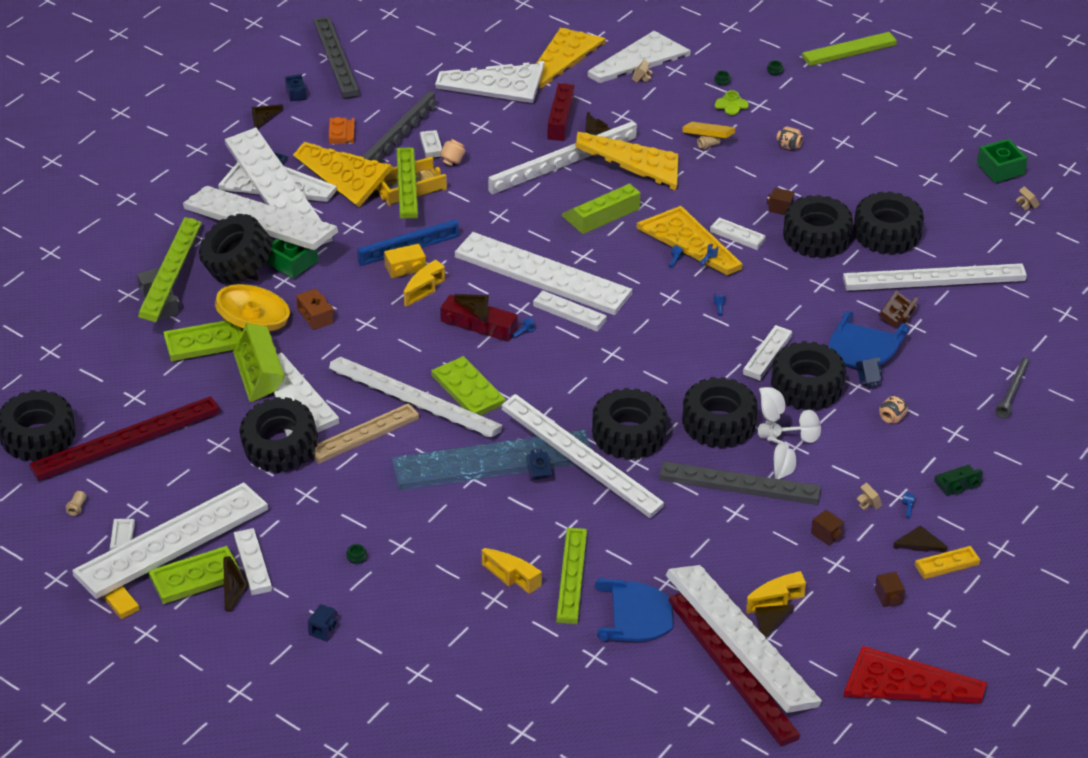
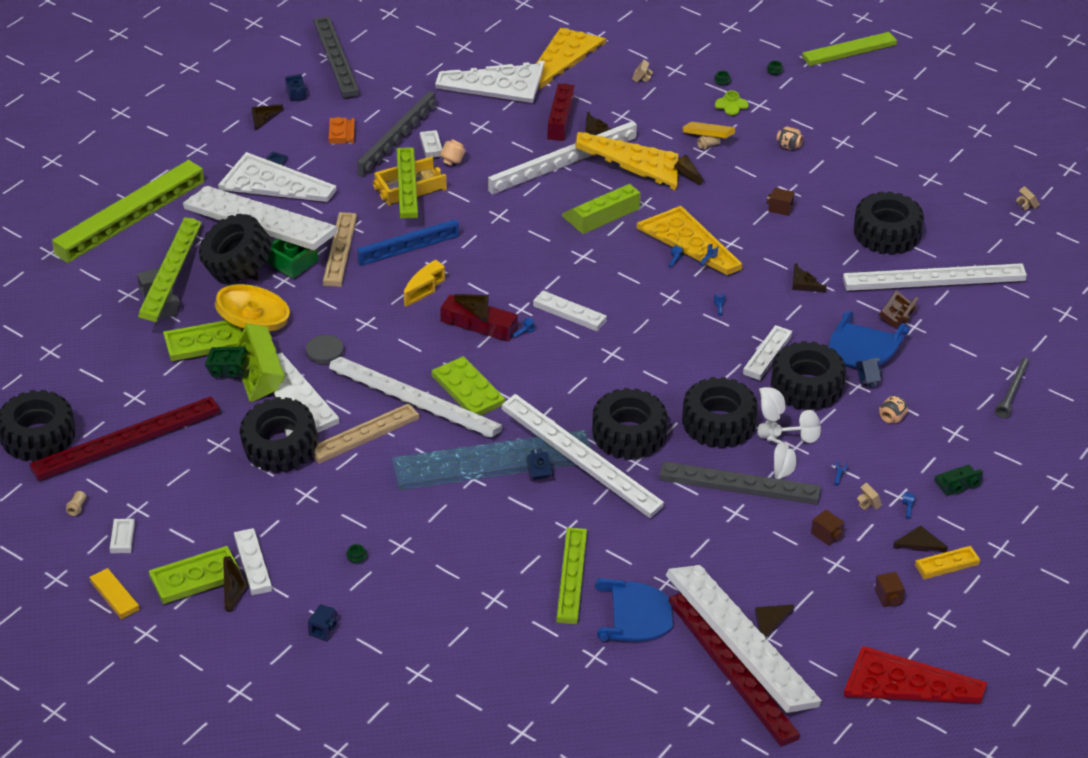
(127, 211): none -> lime brick
(169, 540): white plate -> none
(226, 361): none -> dark green bracket
(268, 173): white plate -> none
(315, 309): dark orange brick -> none
(324, 349): none -> dark grey tile
(340, 250): none -> tan tile
(350, 173): yellow wing -> none
(404, 260): yellow brick -> none
(512, 569): yellow slope -> none
(543, 273): white plate -> none
(652, 48): white wing -> none
(687, 168): none -> dark brown tile
(738, 233): white tile -> none
(777, 592): yellow slope -> none
(805, 281): none -> dark brown tile
(818, 226): black tyre -> none
(839, 472): none -> blue hand
(1002, 160): green brick -> none

